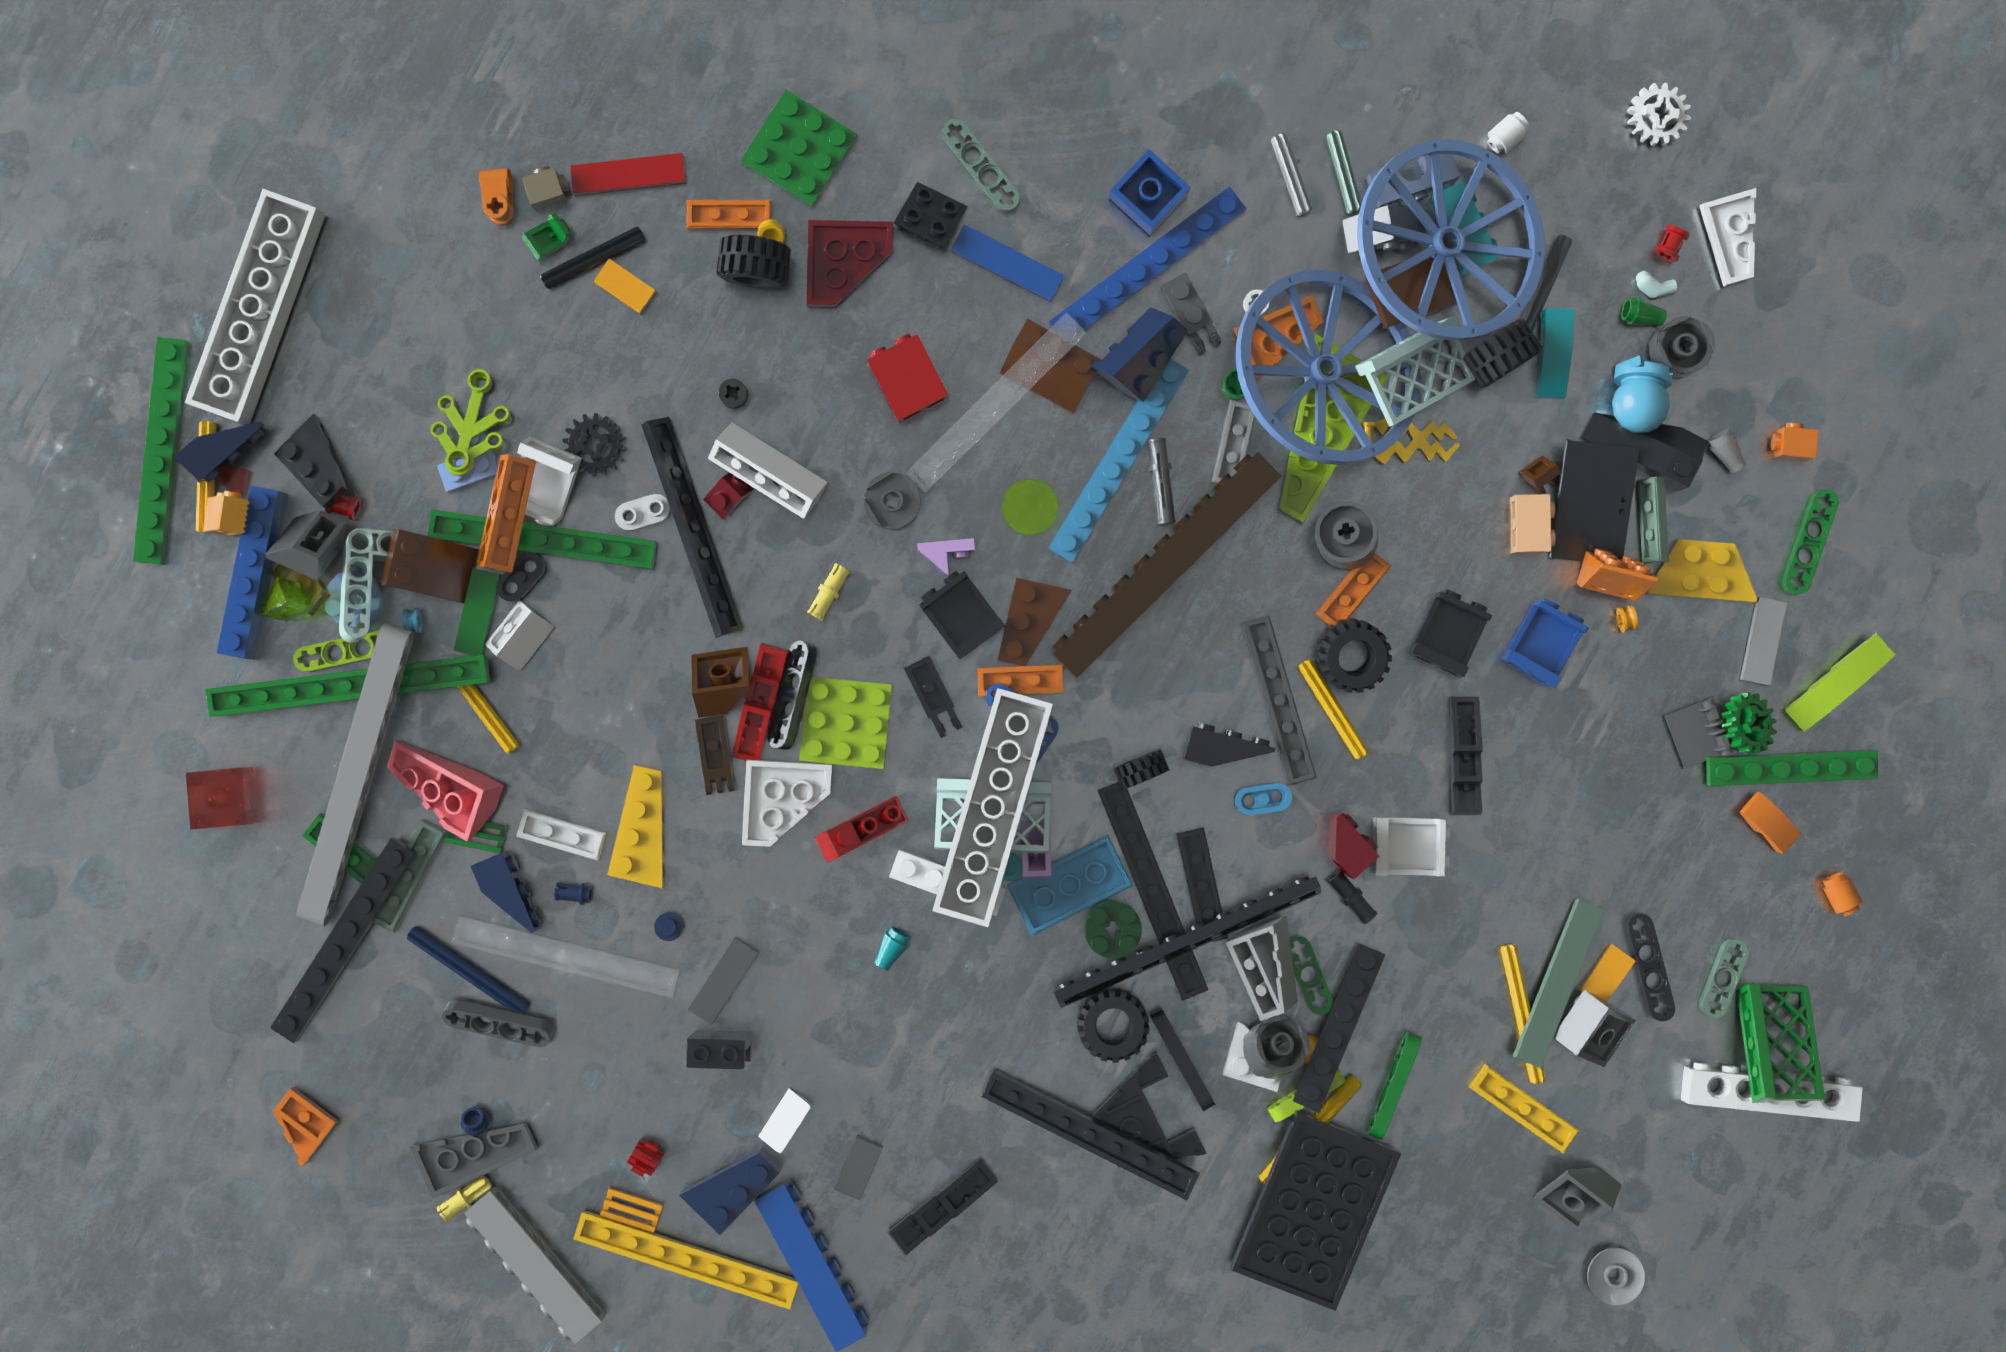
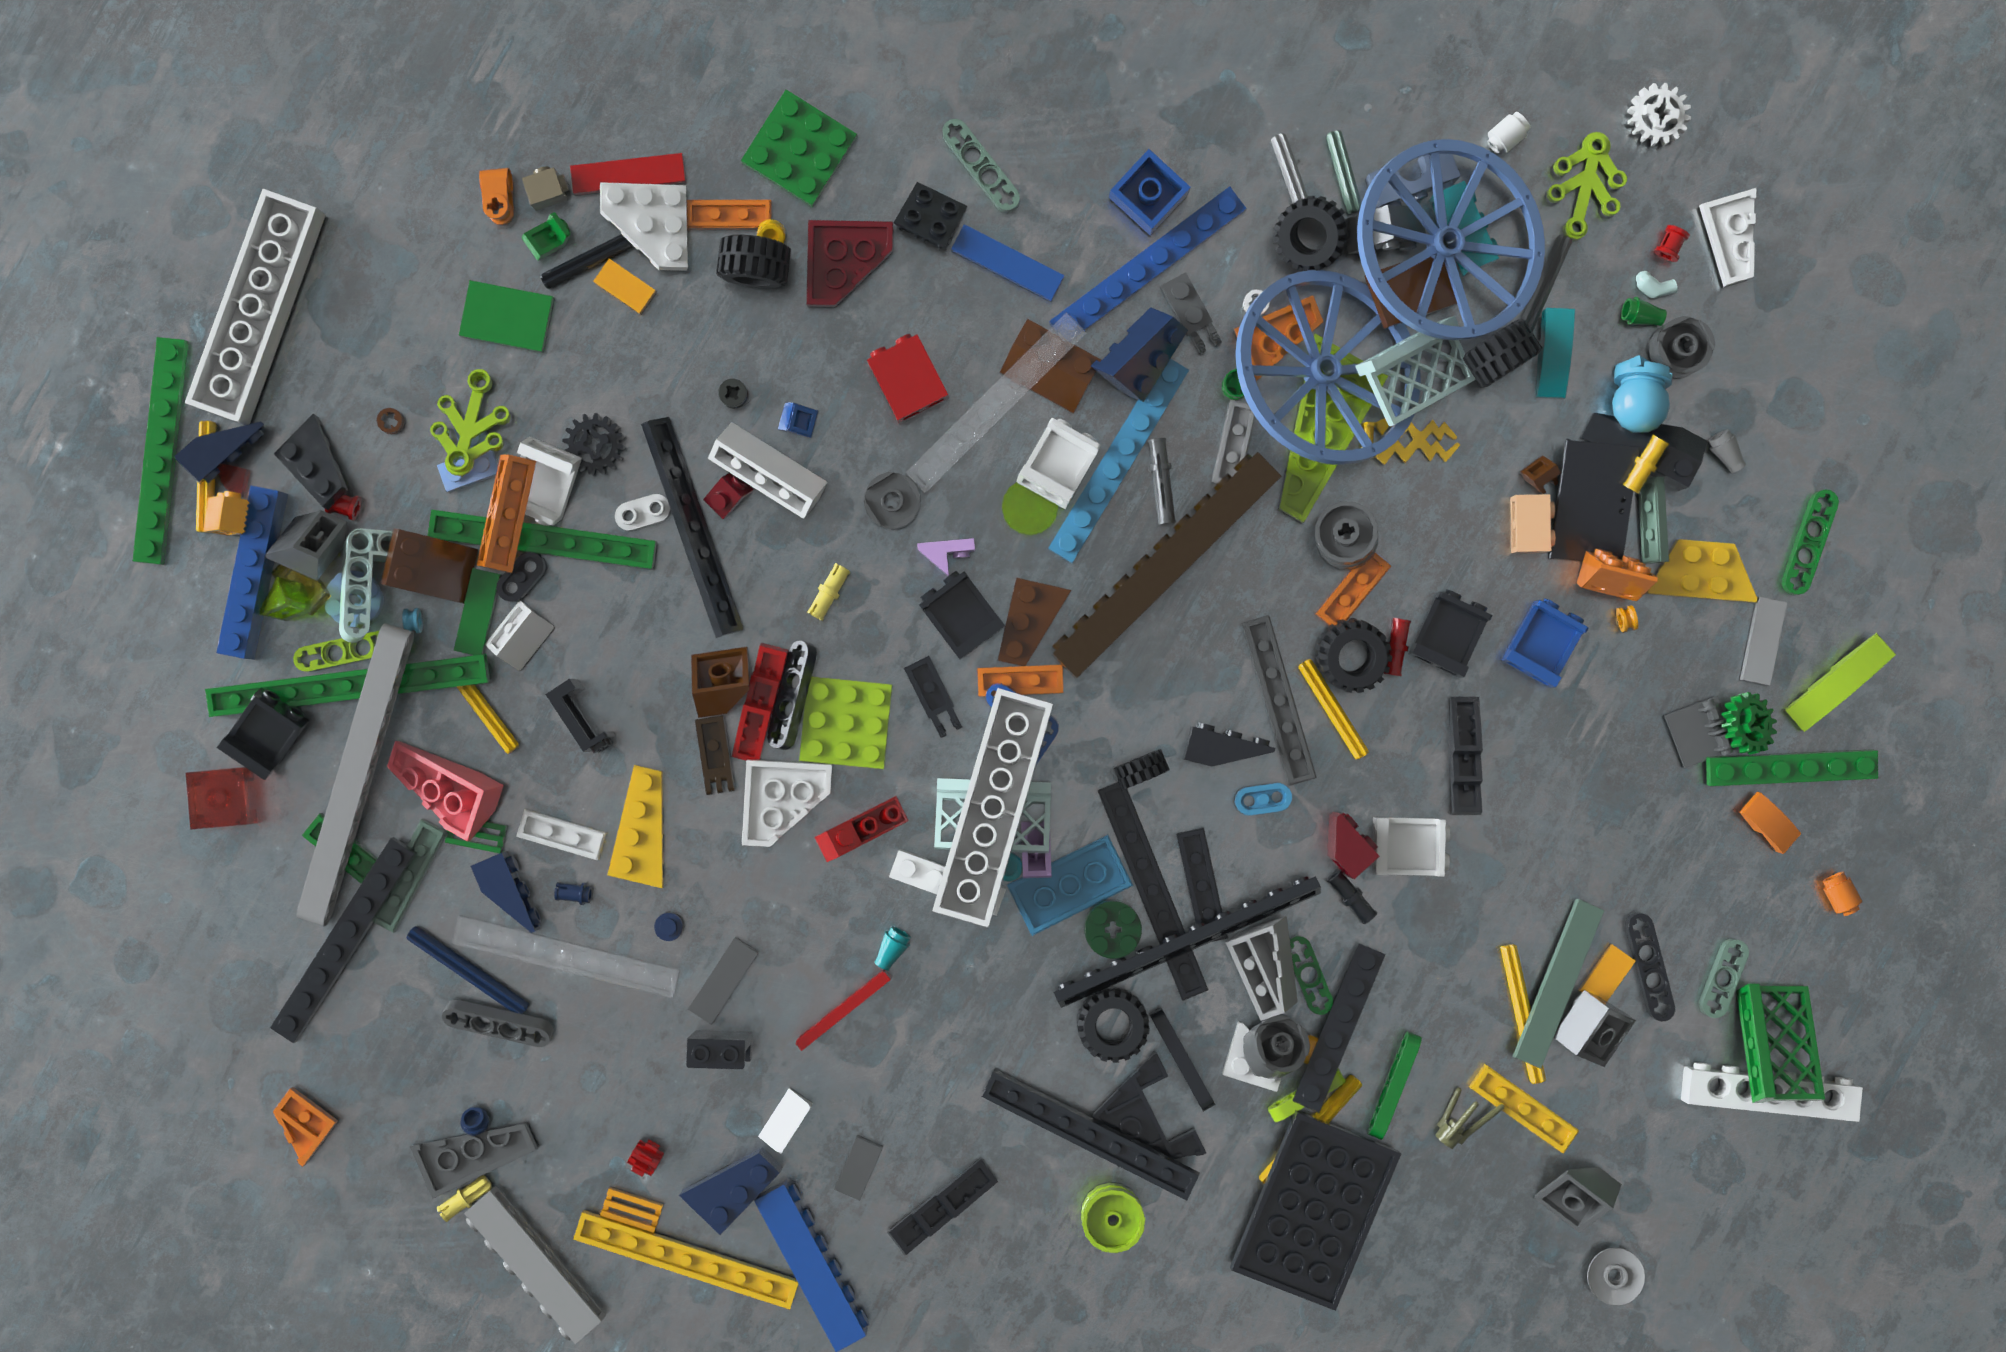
(263, 733): none -> black panel
(398, 417): none -> reddish brown bush
(506, 316): none -> green tile
(573, 719): none -> black panel
(650, 219): none -> white plate
(798, 419): none -> blue slope
(843, 1009): none -> red tile
(1059, 462): none -> white panel
(1129, 1219): none -> lime wheel
(1292, 247): none -> black tyre
(1398, 642): none -> red pin
(1452, 1131): none -> olive plant
(1588, 181): none -> lime plant
(1645, 464): none -> yellow pin
(1795, 442): orange brick -> none

